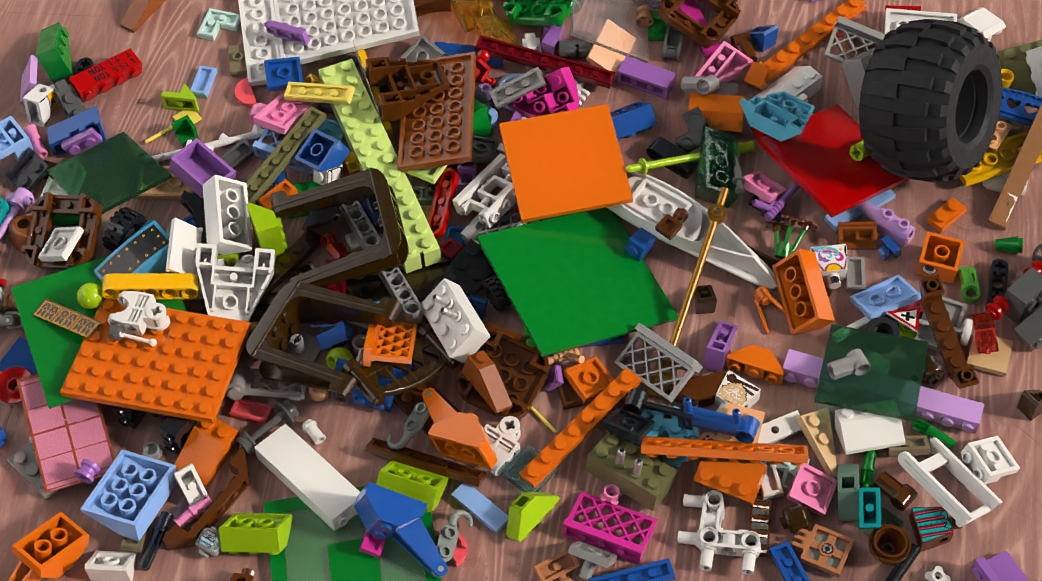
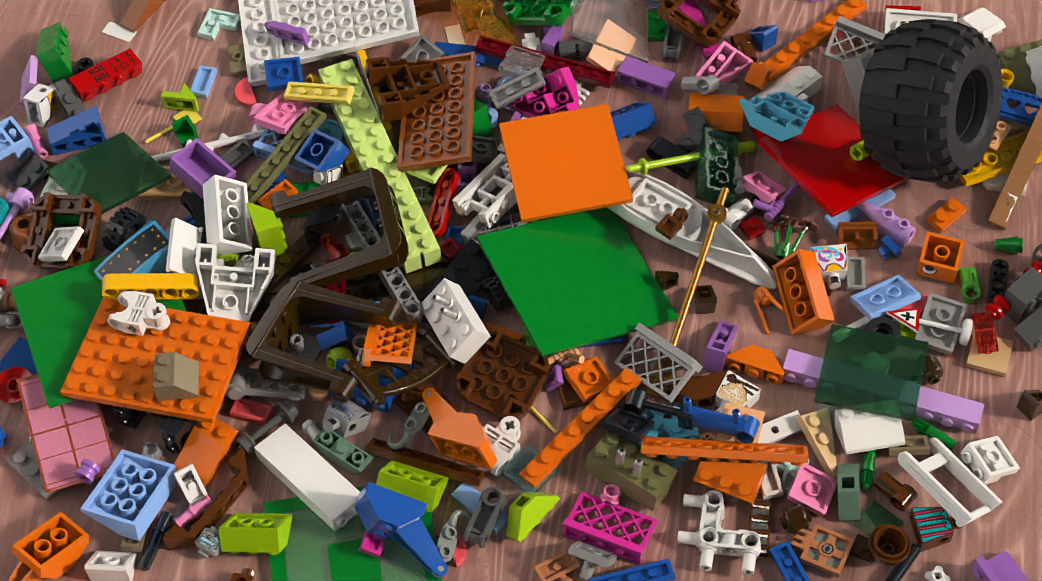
(66, 318): sticker -> none
(81, 142): medium lavender plate -> none
(90, 296): lime piece -> none
(118, 31): none -> white sticker
(118, 333): hinge -> none
(175, 376): none -> dark tan slope
(342, 452): none -> sand green slope
(345, 418): none -> light grey torso
(454, 34): none -> sticker
(483, 69): red piece -> none
(485, 517): none -> dark grey piece
(486, 379): dark orange slope -> none
(520, 61): none -> clear slope
(640, 244): blue brick -> none
(644, 16): medium nougat wheel -> none
(666, 279): none -> dark brown slope
(737, 213): none -> white piece
(752, 227): none -> red plate
(854, 362): light grey piece -> none
(861, 548): none -> dark brown plate
(869, 508): teal slope -> none
(944, 333): reddish brown slope -> none

